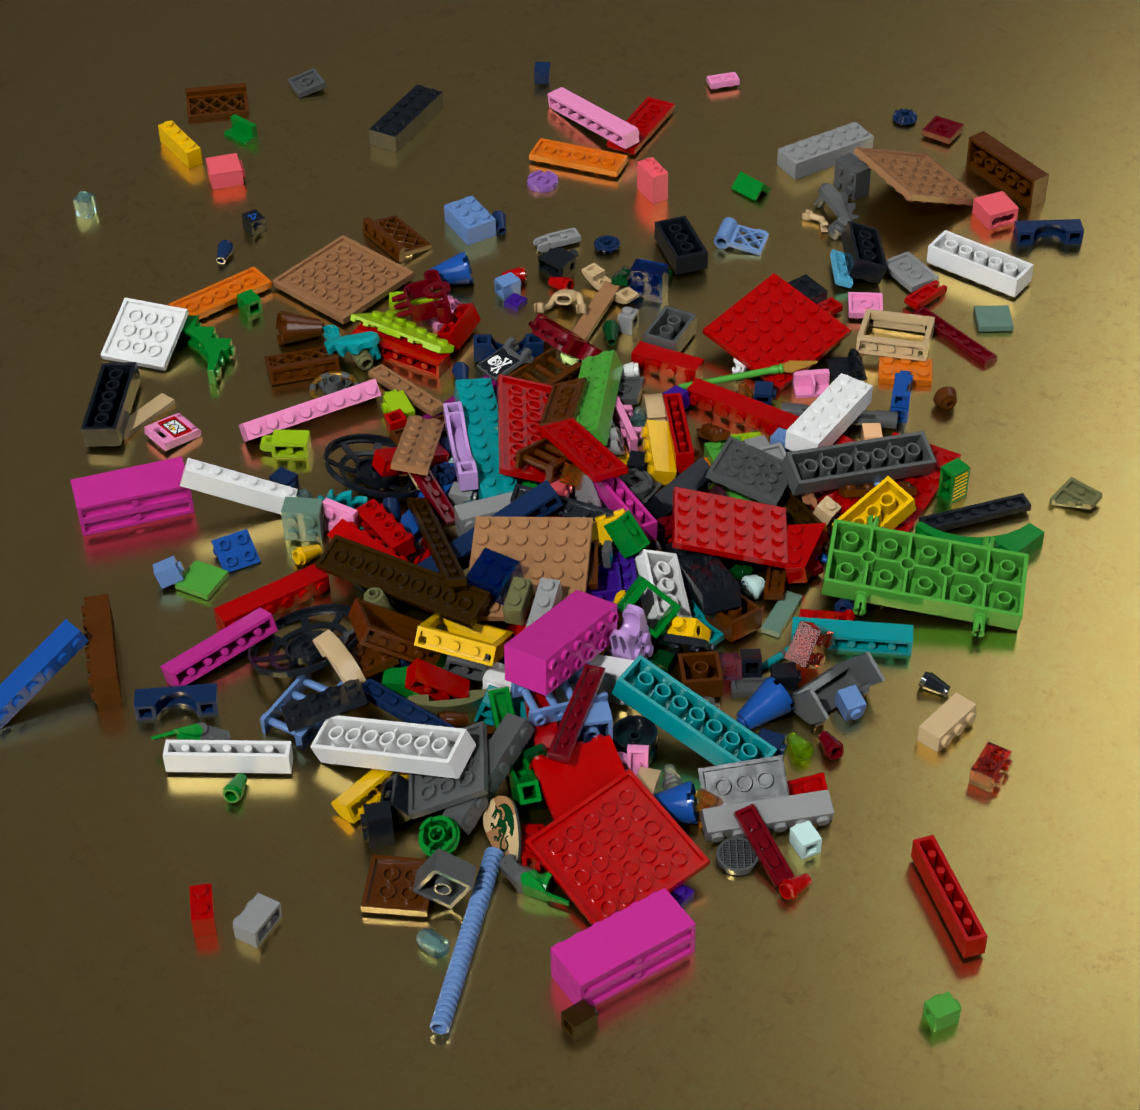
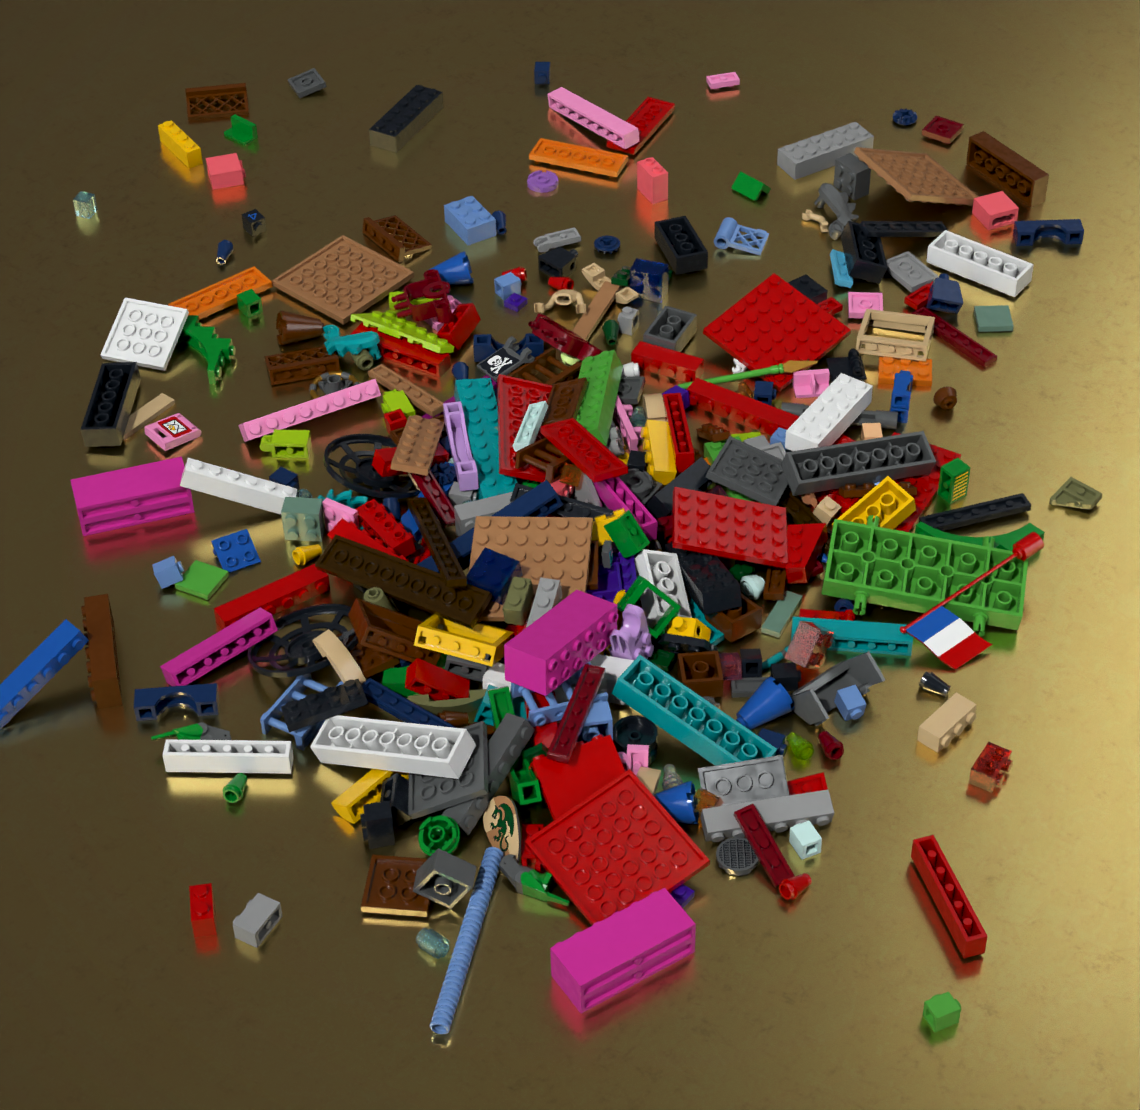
(530, 425): none -> light aqua plate
(579, 1019): dark brown brick -> none
(902, 228): none -> black plate
(945, 295): none -> dark blue torso
(946, 633): none -> flag

